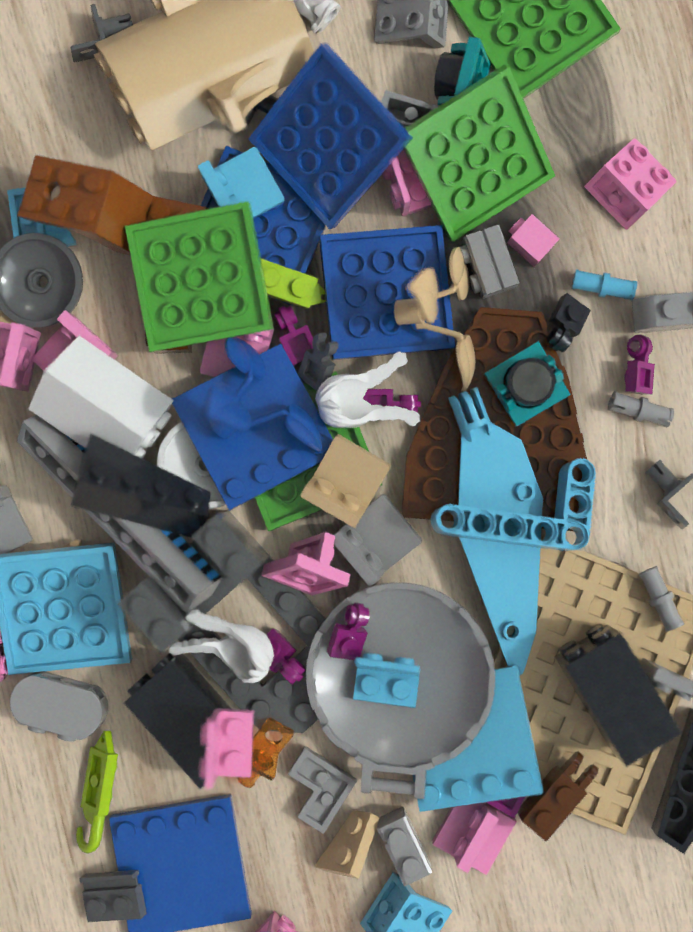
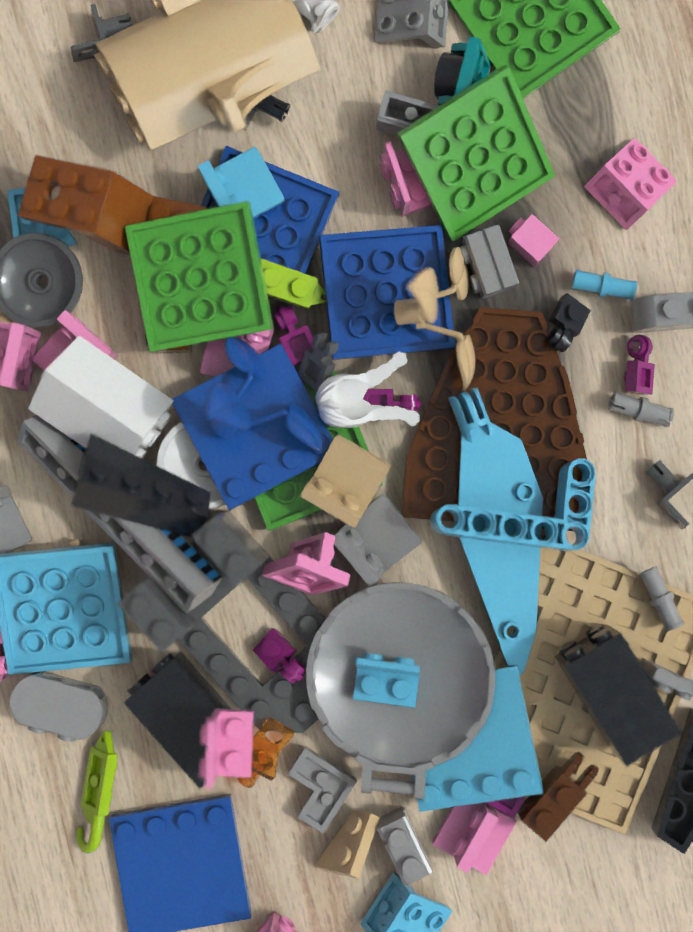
(113, 896): dark grey plate -> none
(242, 649): white hair -> none
(329, 136): blue plate -> none
(349, 639): magenta plate -> none
(529, 383): piece -> none

